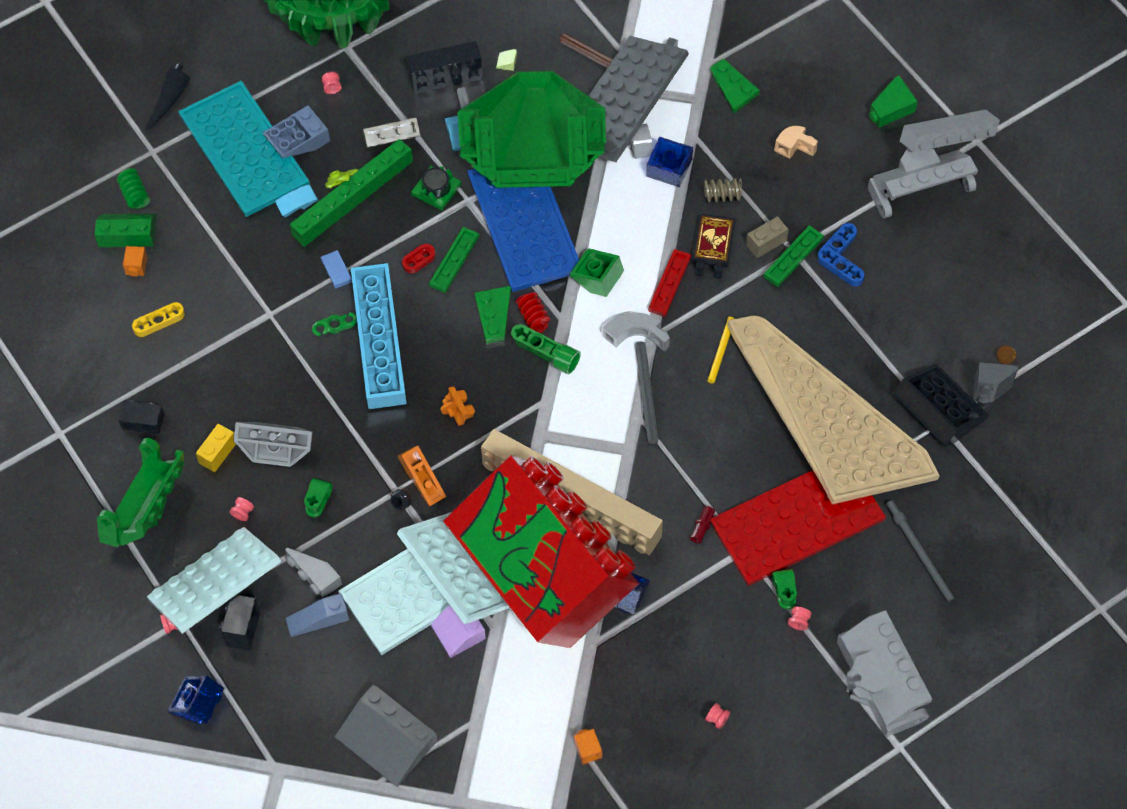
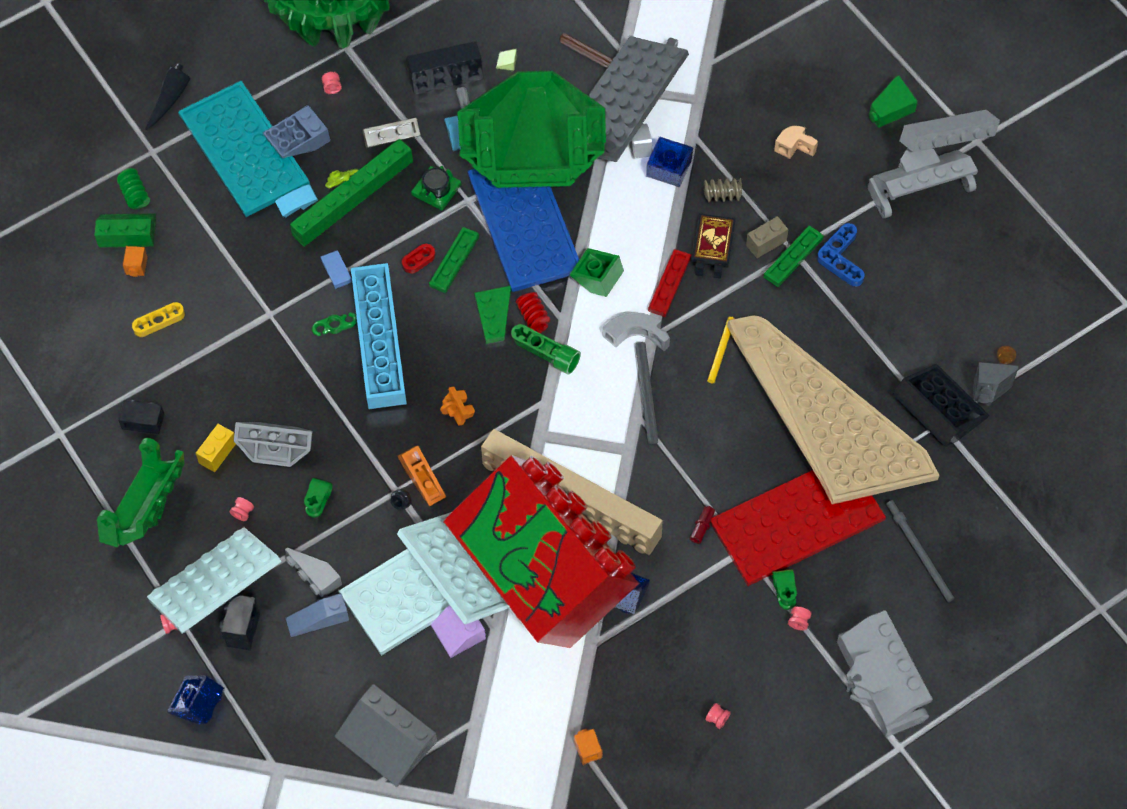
(735, 86): green wing -> none

